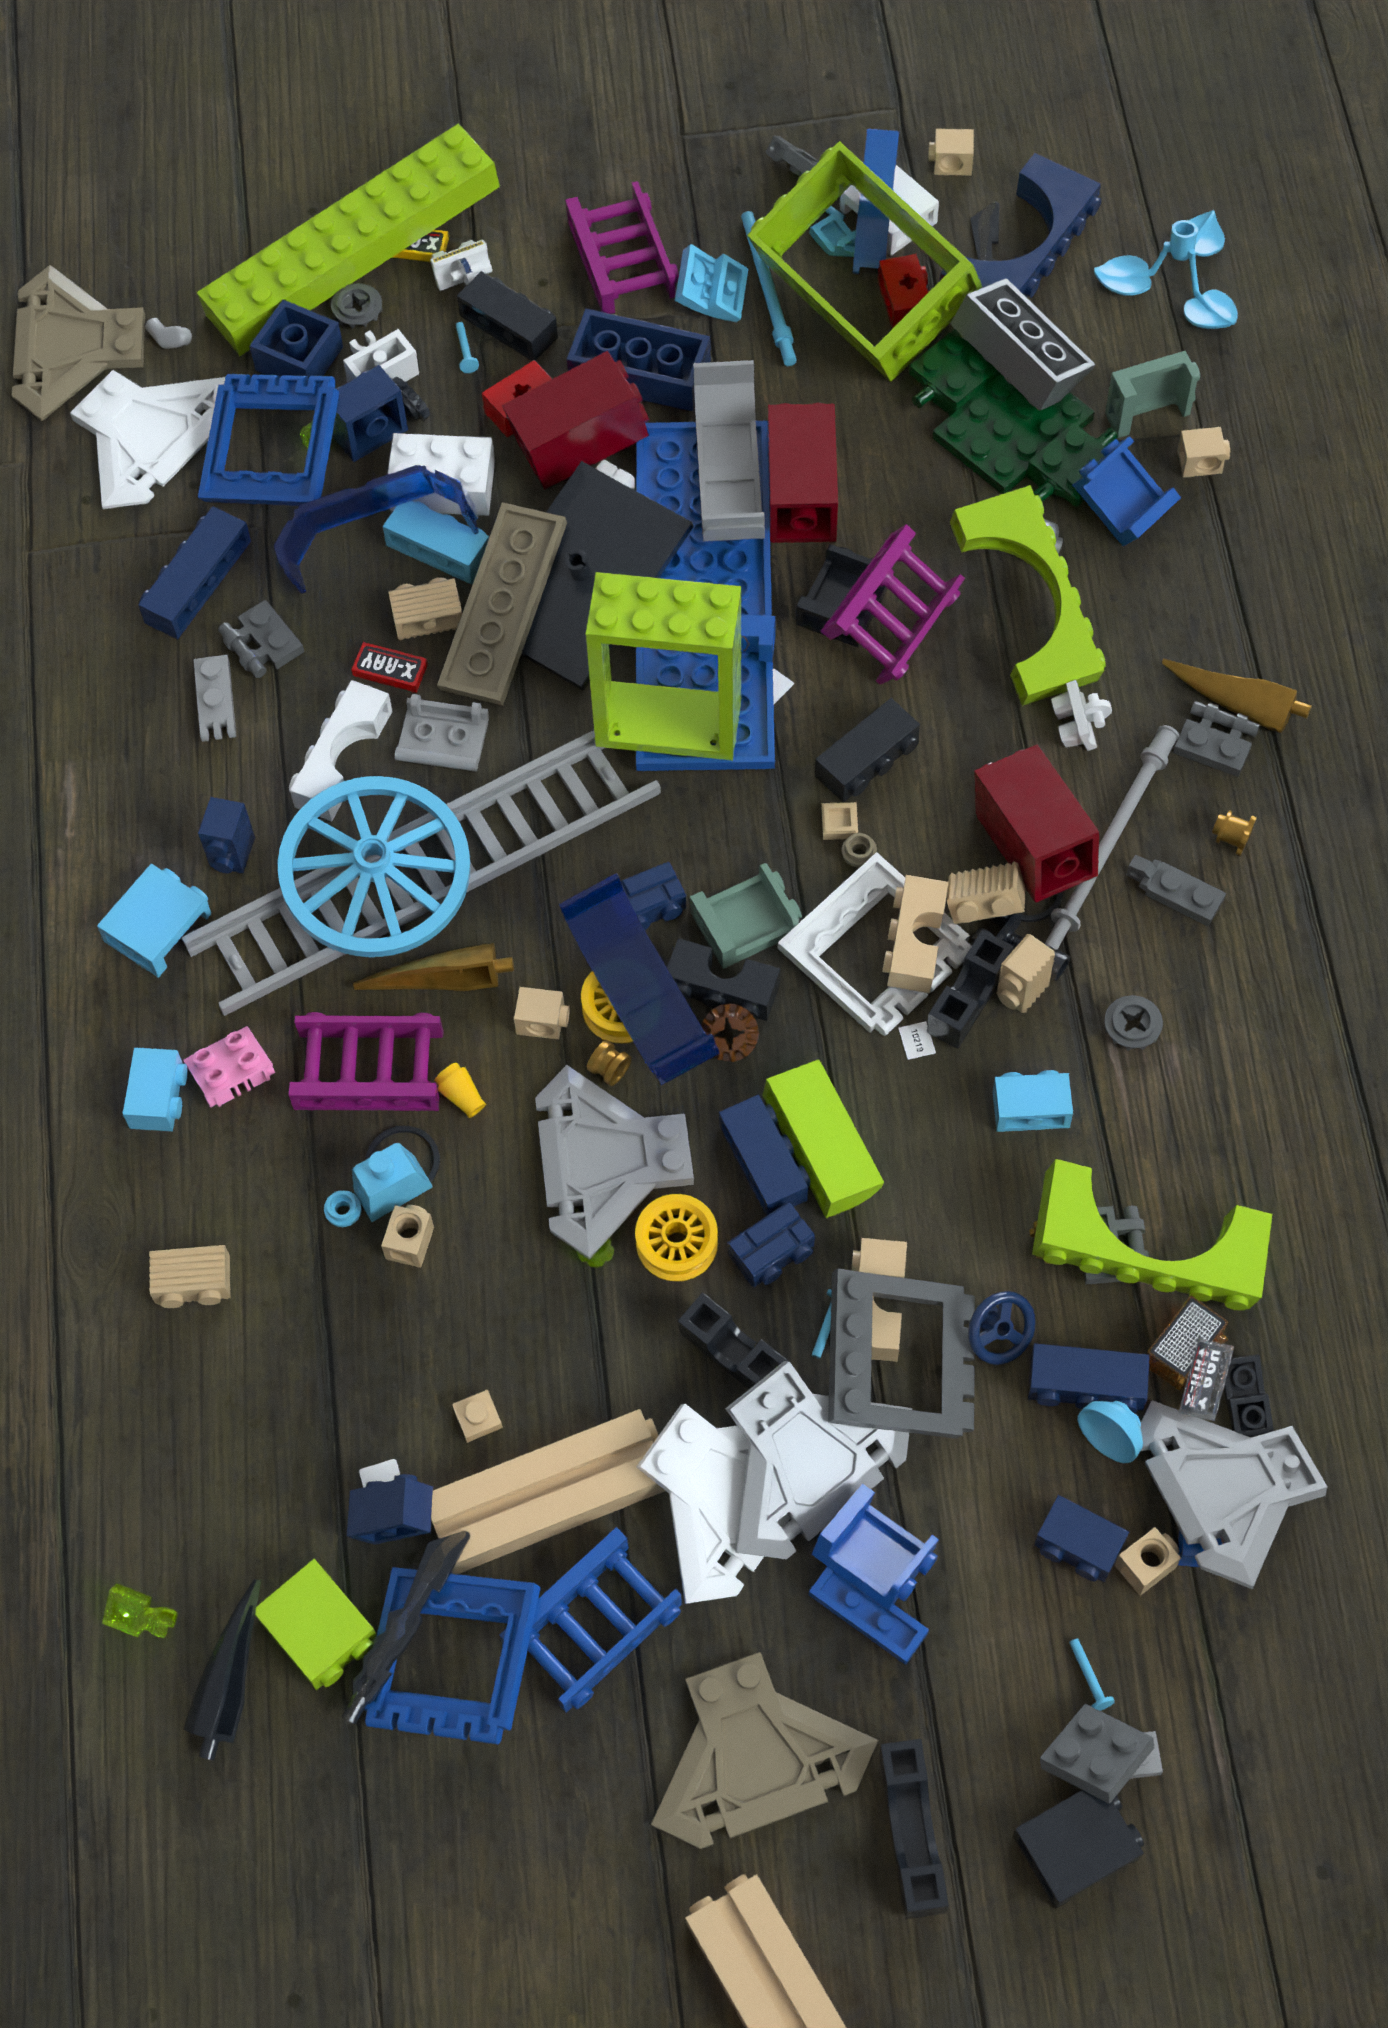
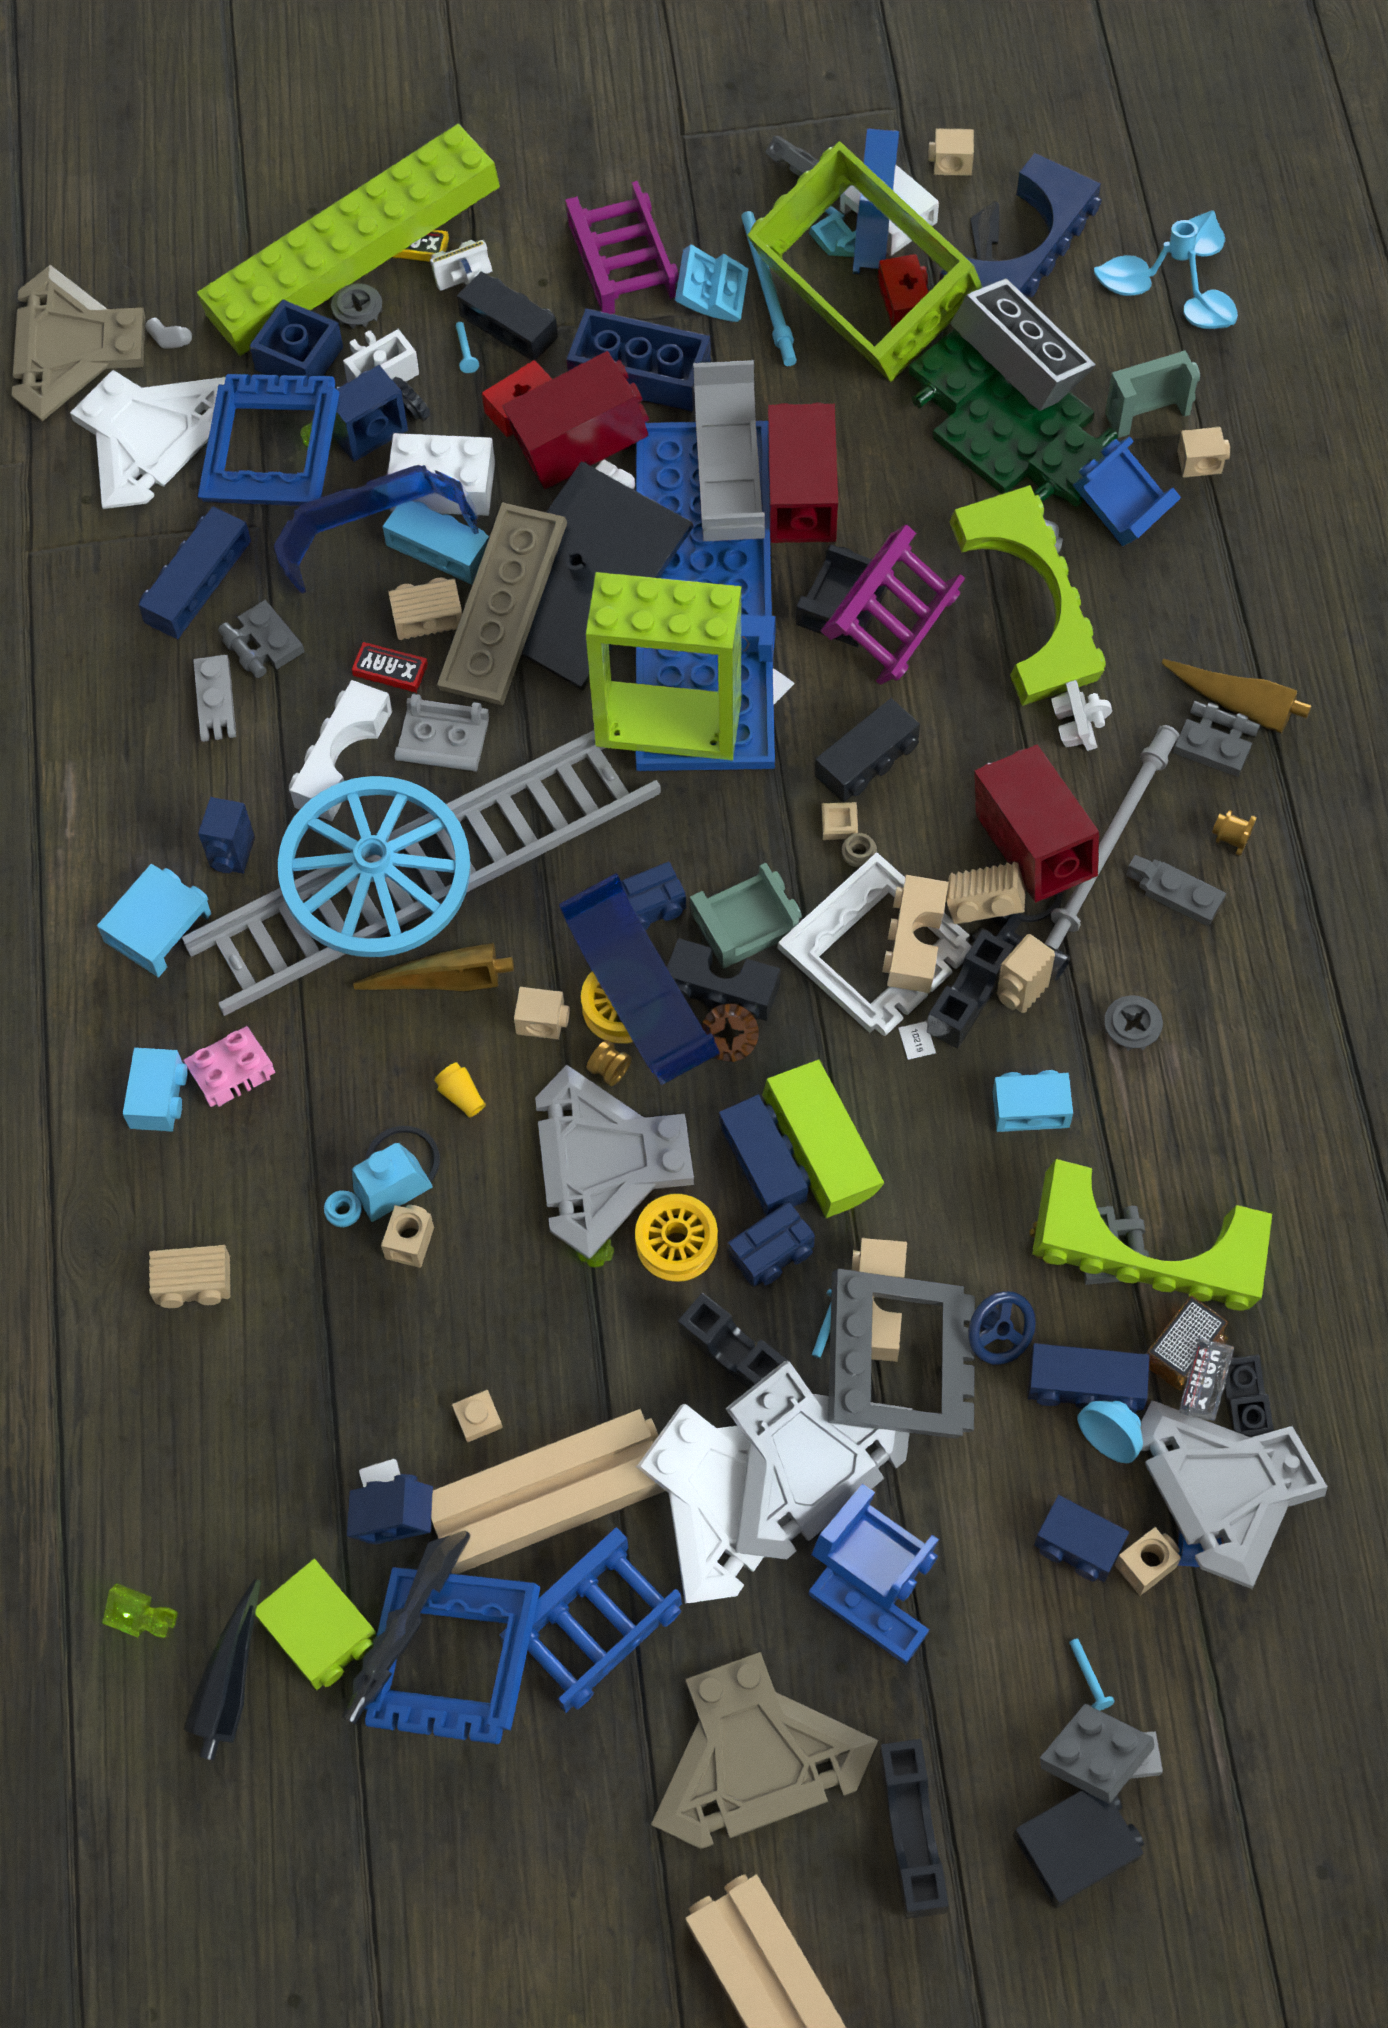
(382, 1092): magenta fence -> none

